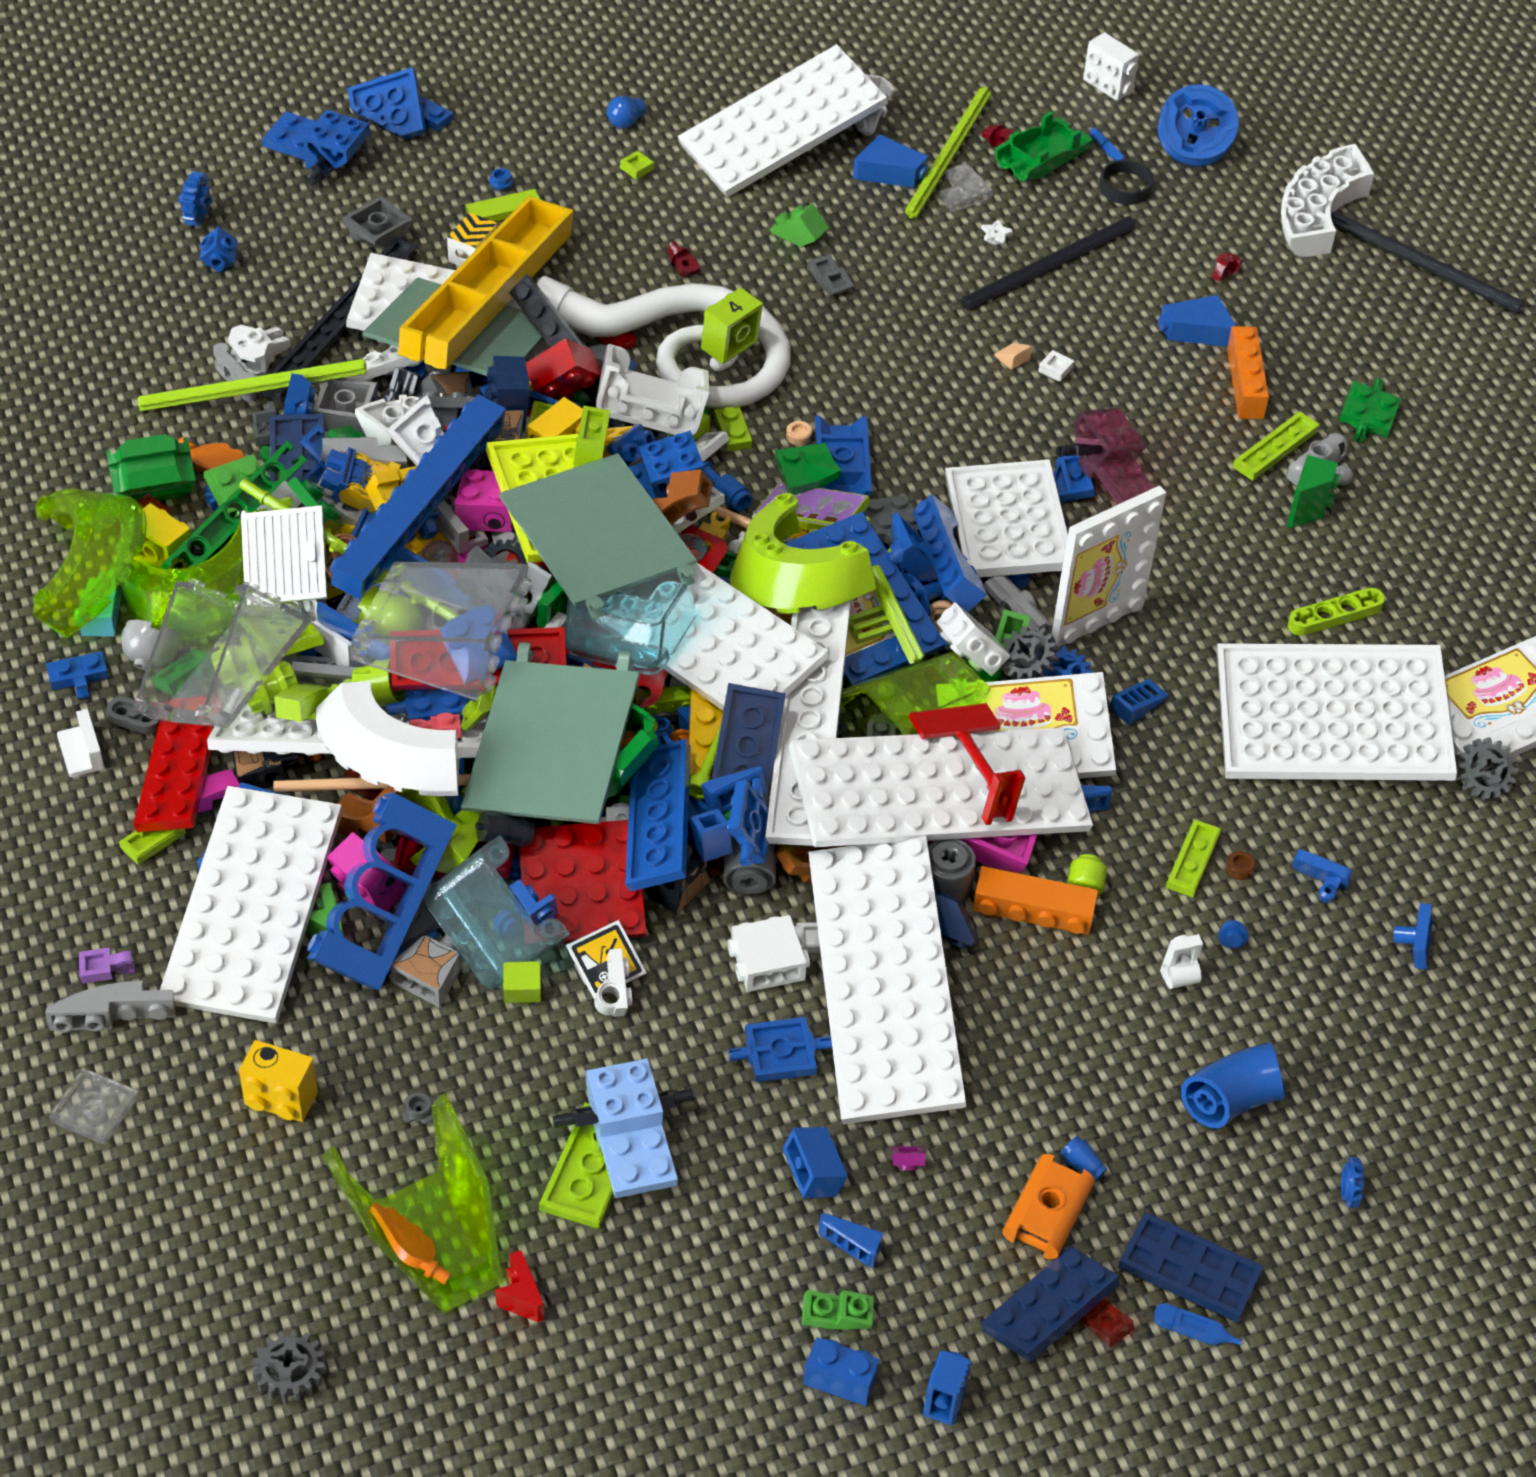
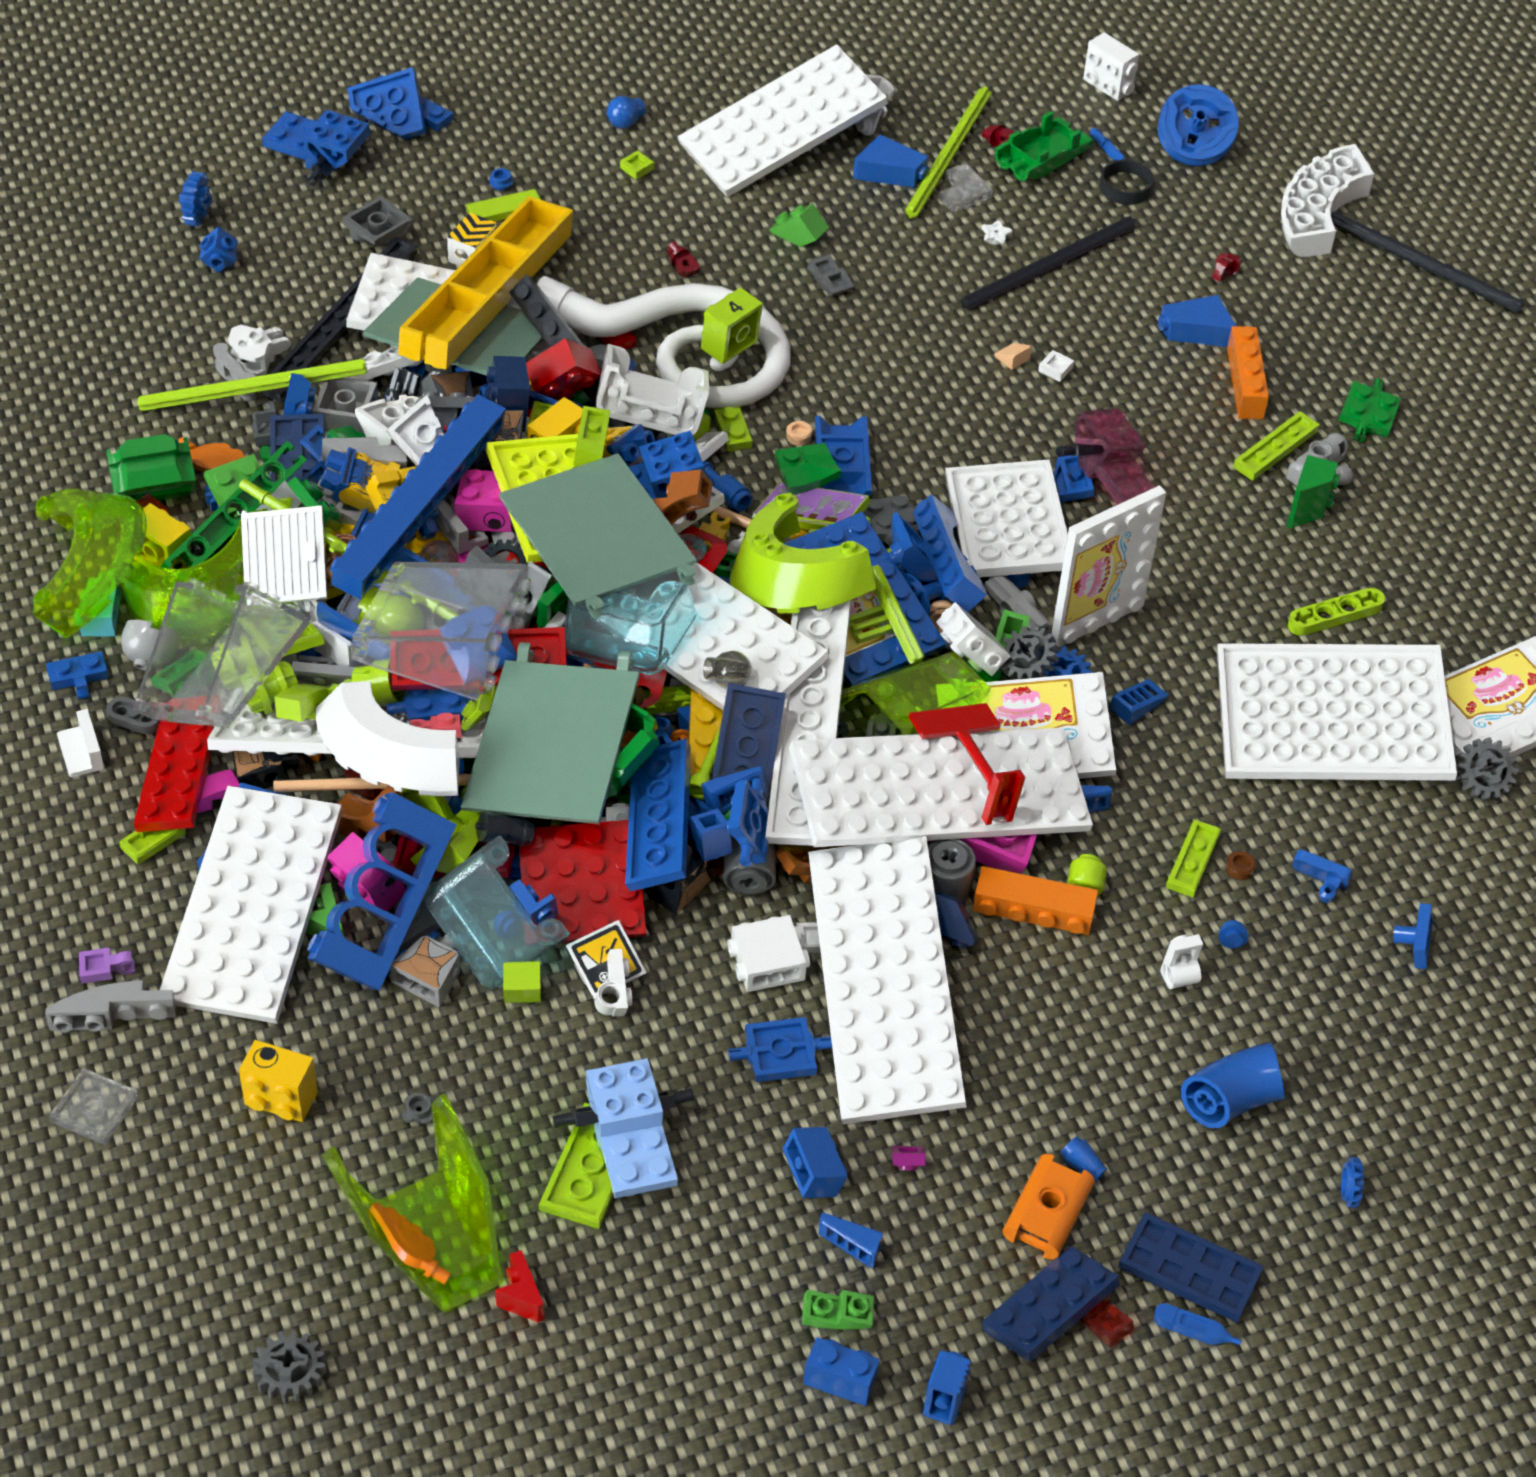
(728, 668): none -> clear smoke piece

